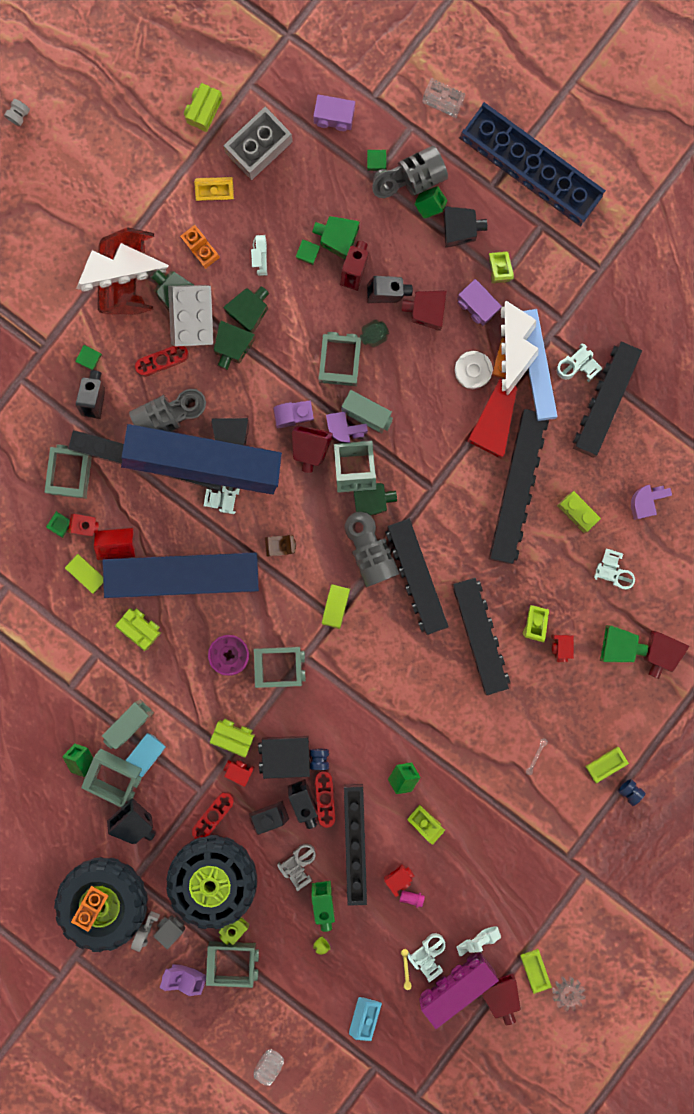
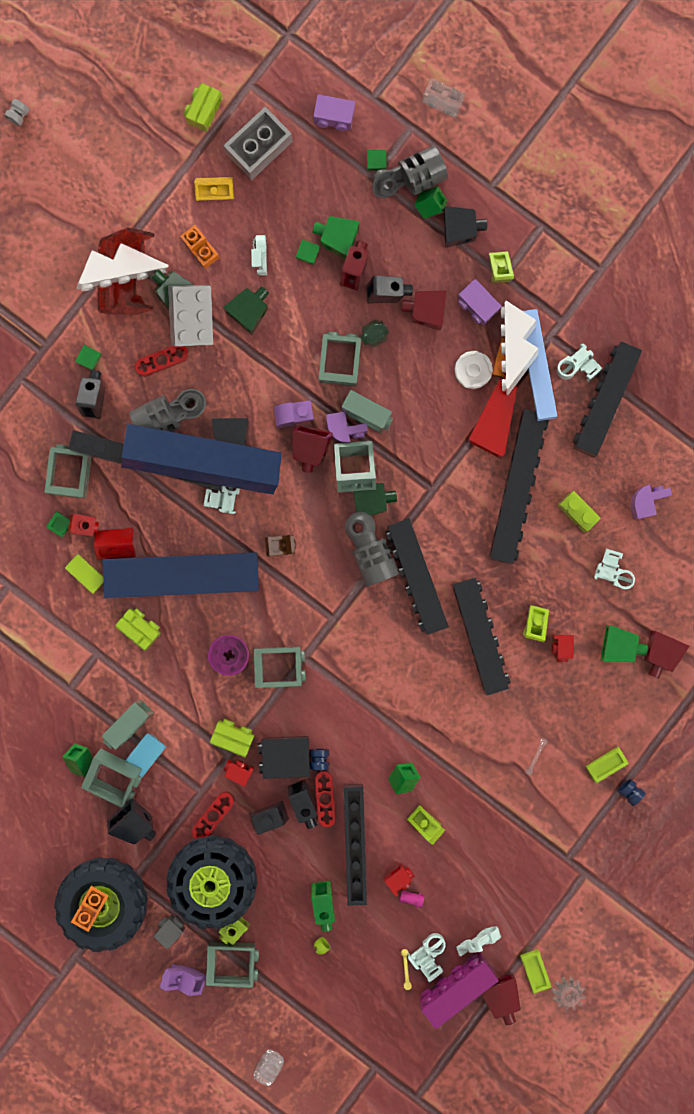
(141, 936): light grey piece -> none
(232, 344): dark green torso -> none
(293, 867): light grey piece -> none
(335, 606): lime slope -> none
(364, 1019): medium azure slope -> none
(532, 164): dark blue tile -> none

